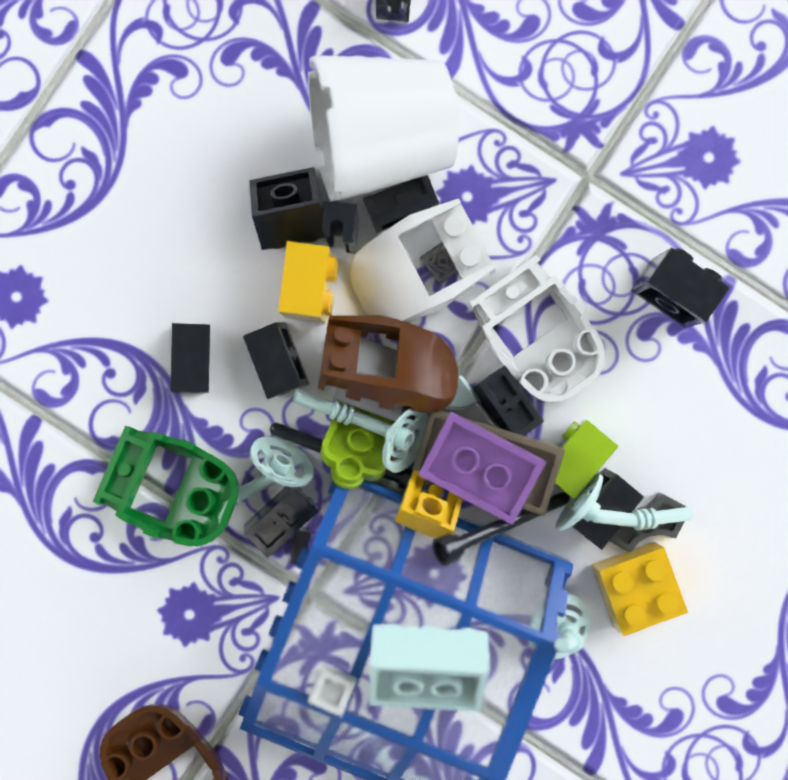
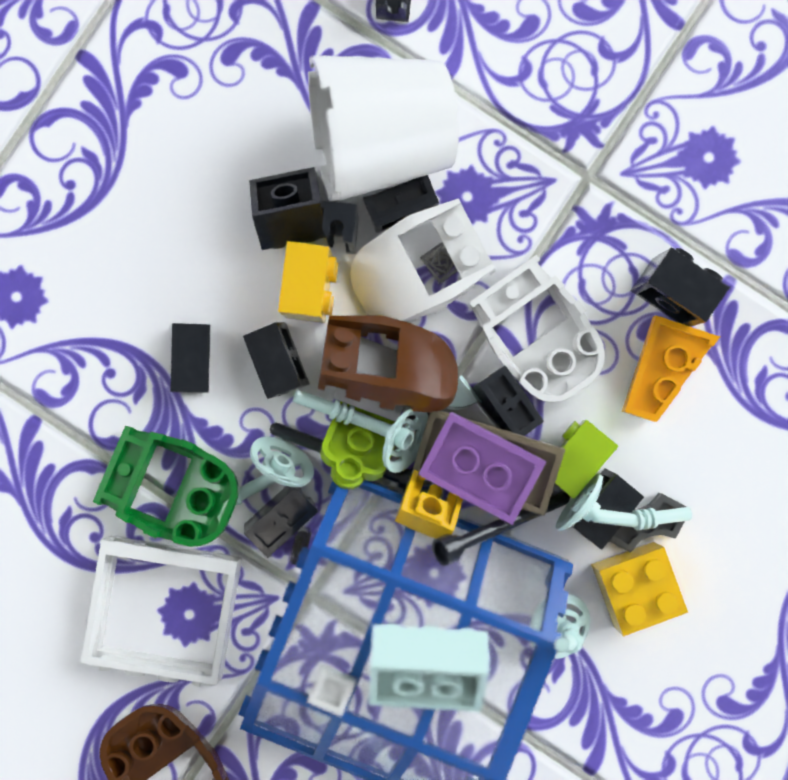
(138, 663): none -> white window
(664, 365): none -> light orange wing

